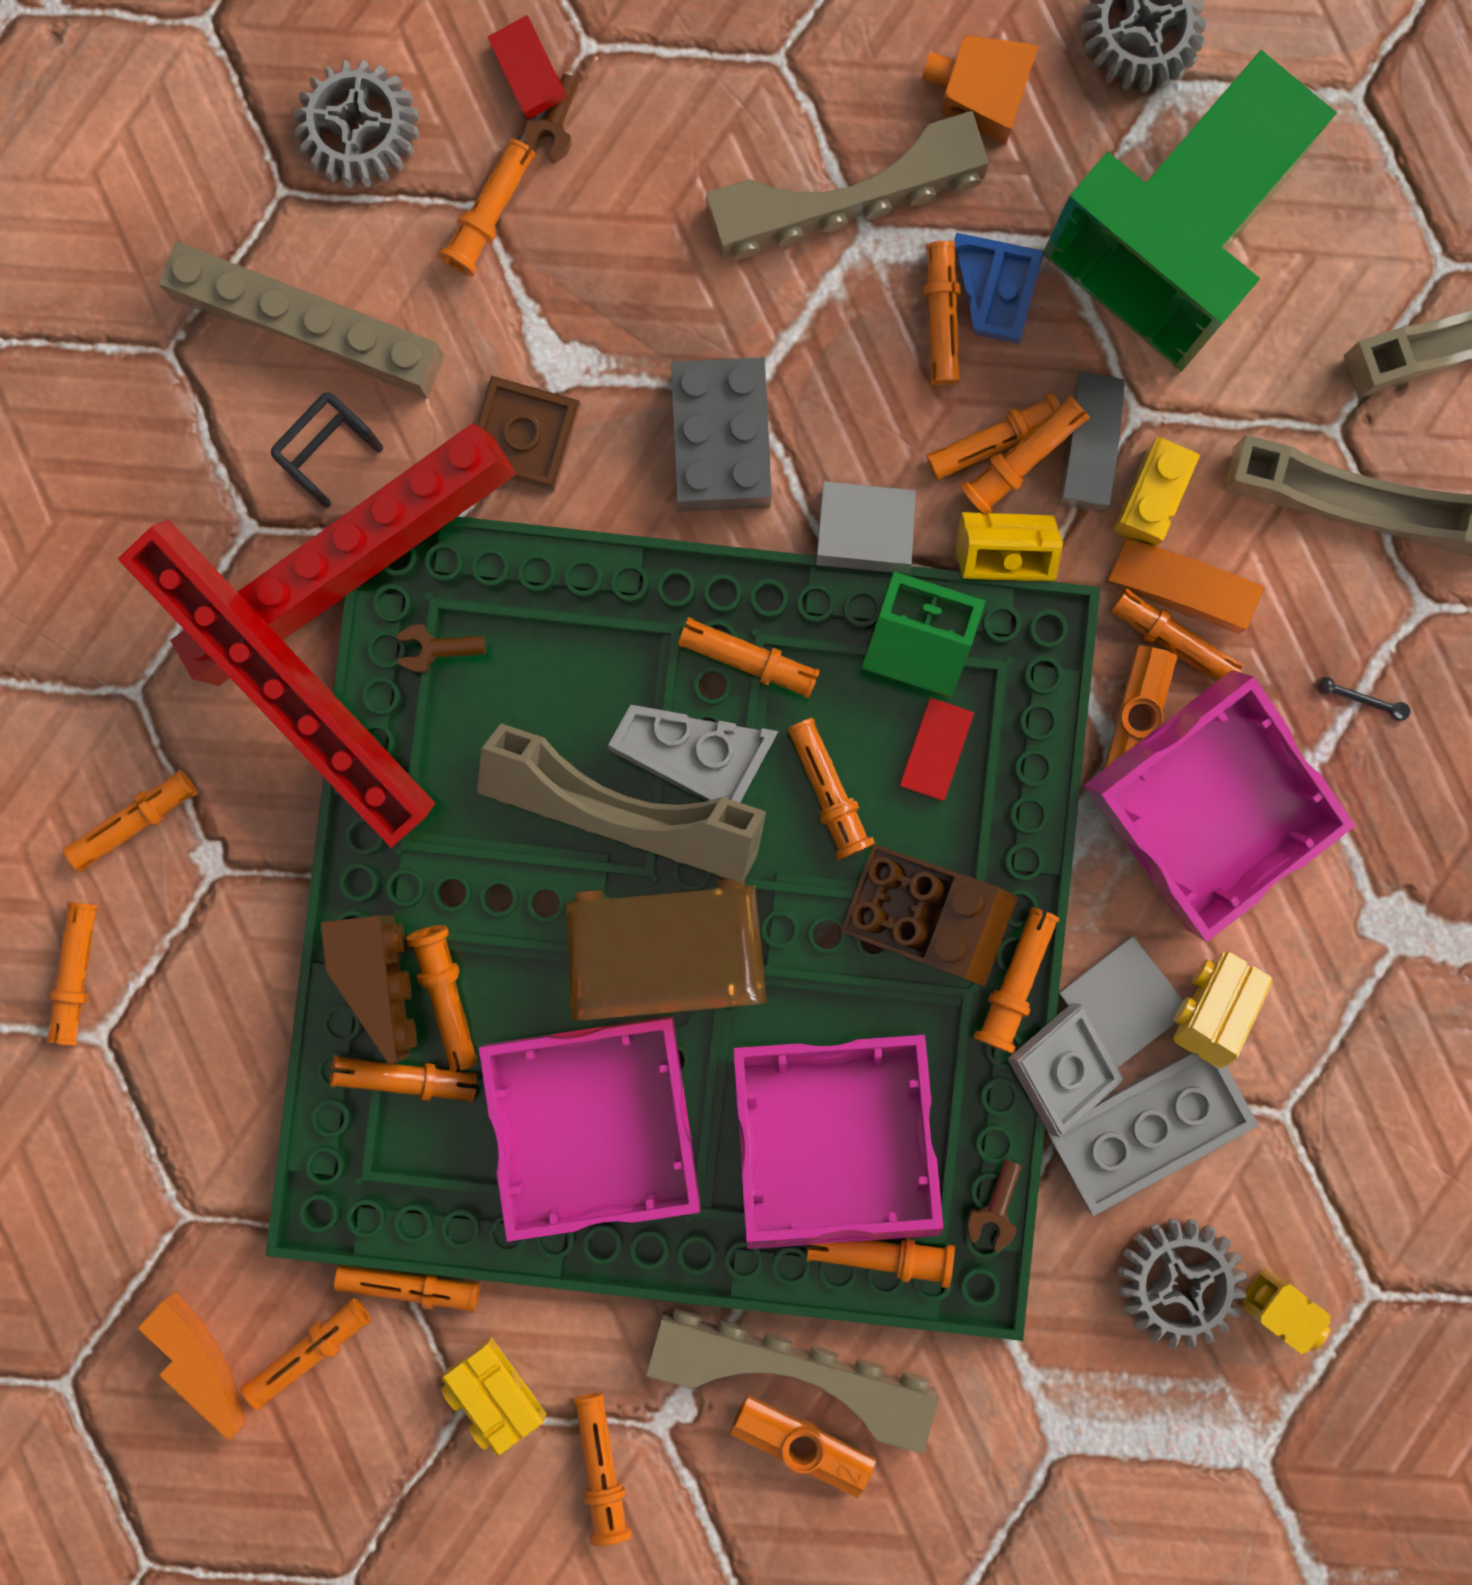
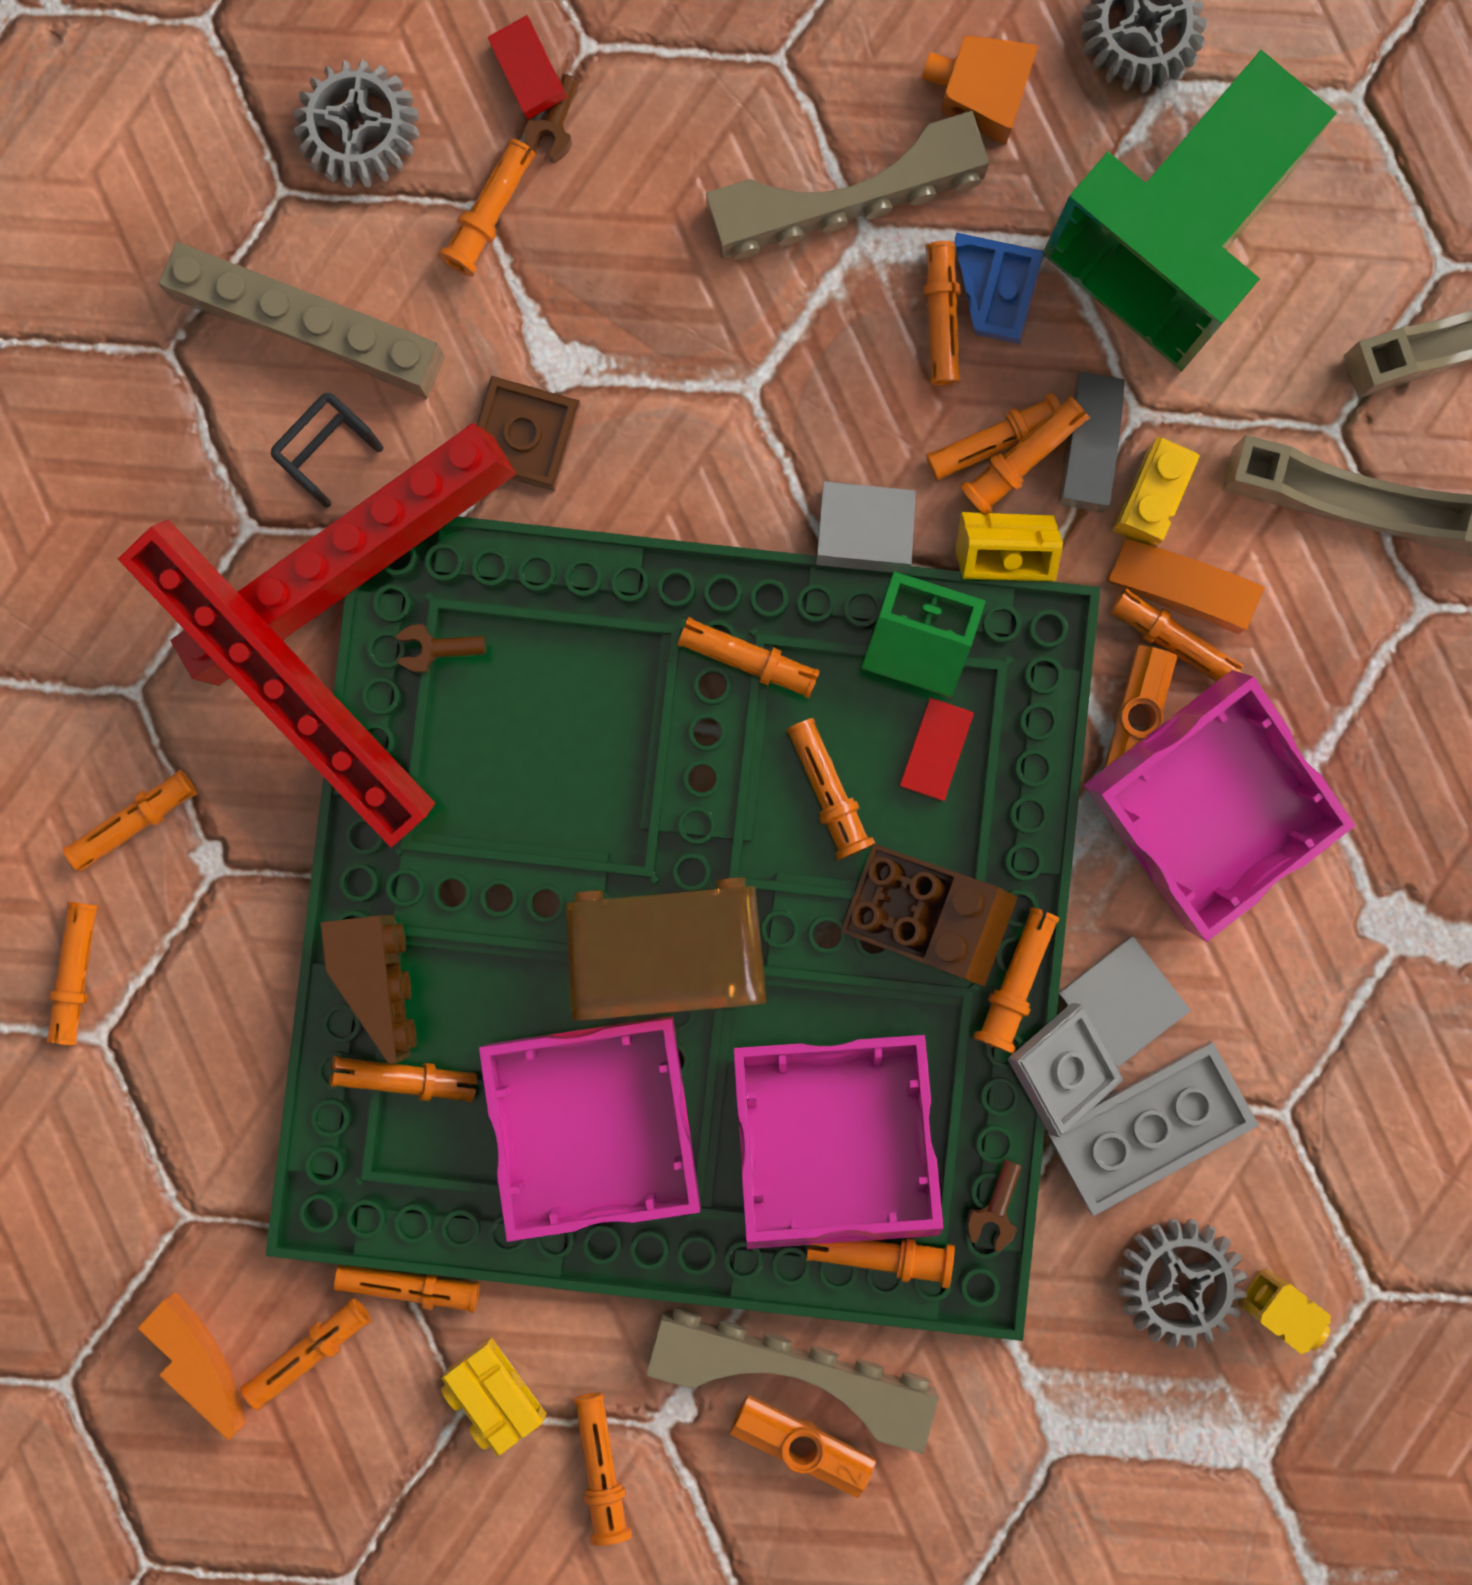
(439, 977): orange pin -> none
(533, 776): dark tan arch -> none
(692, 753): light grey wing -> none
(721, 434): dark grey brick -> none
(1221, 1009): yellow brick -> none
(1398, 711): black hinge -> none

